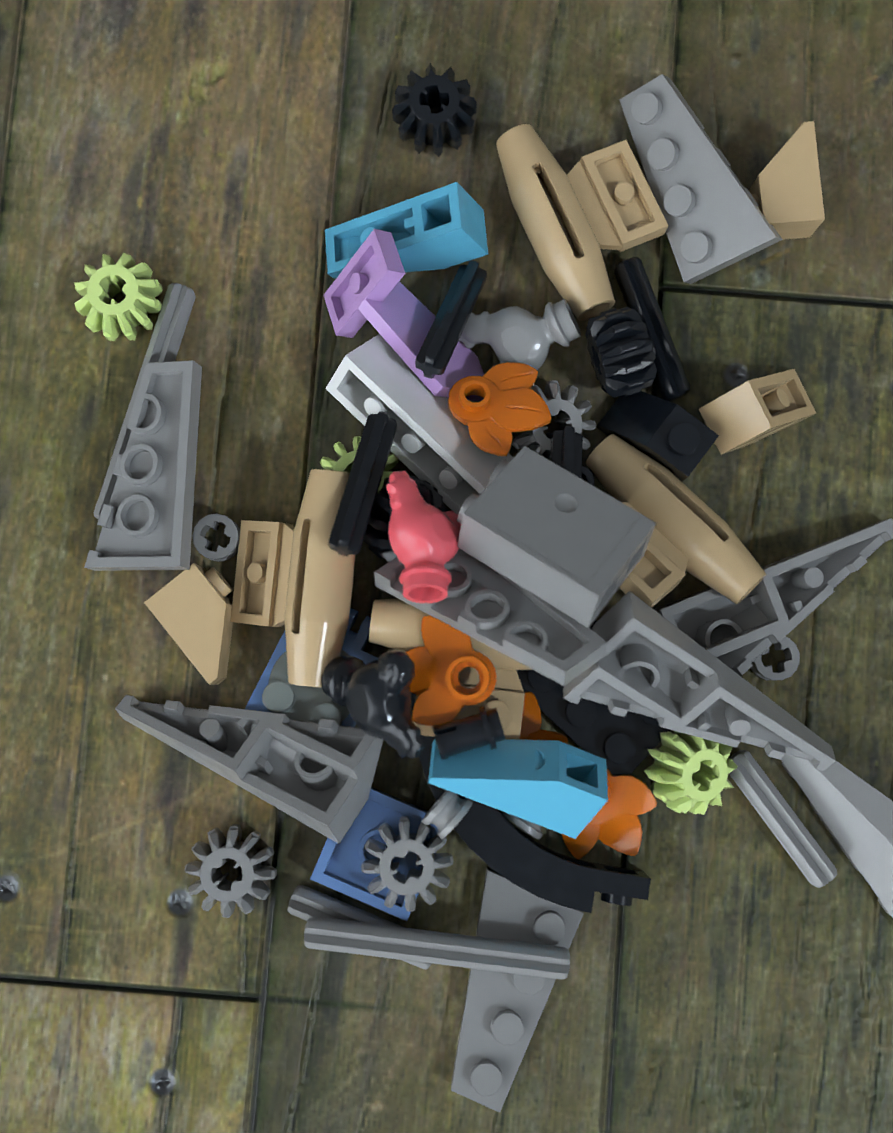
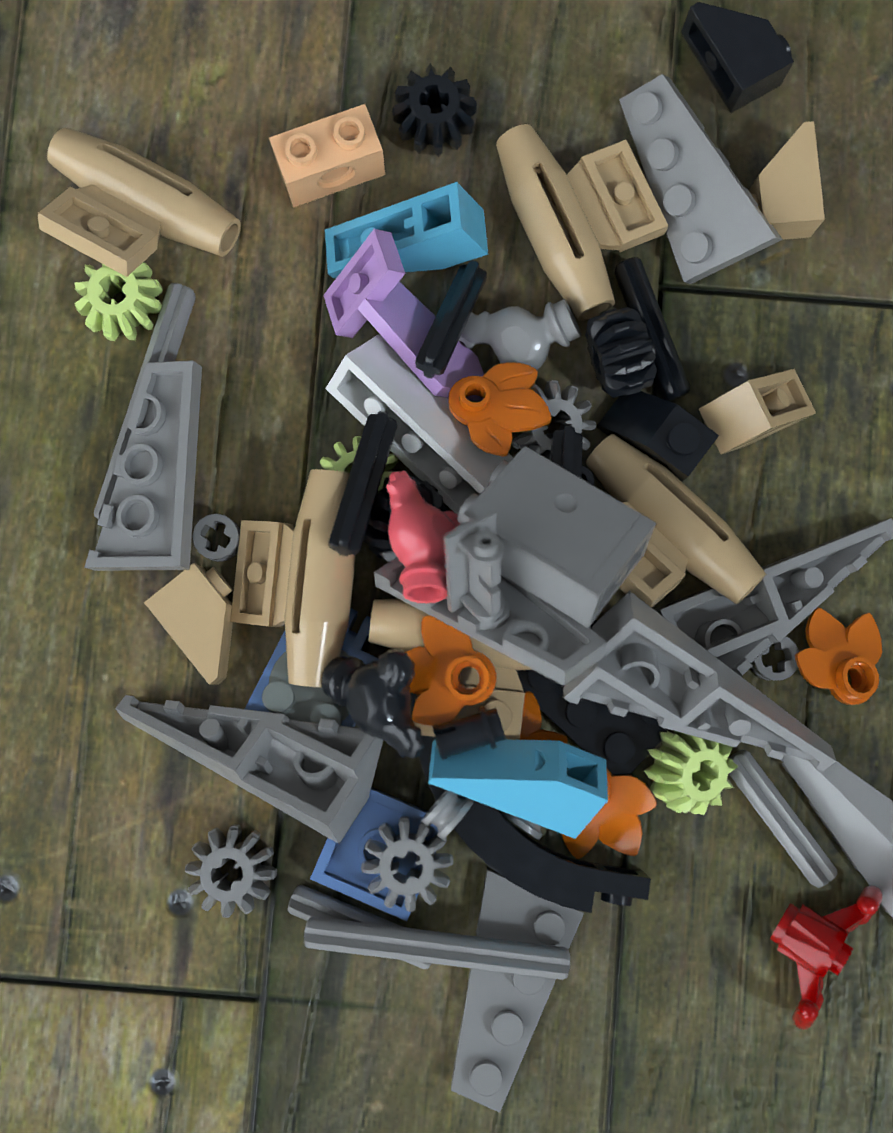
(128, 204): none -> tan plate
(328, 155): none -> light nougat brick
(474, 568): none -> light grey hinge
(737, 52): none -> black slope
(820, 946): none -> red piece
(841, 651): none -> orange plate

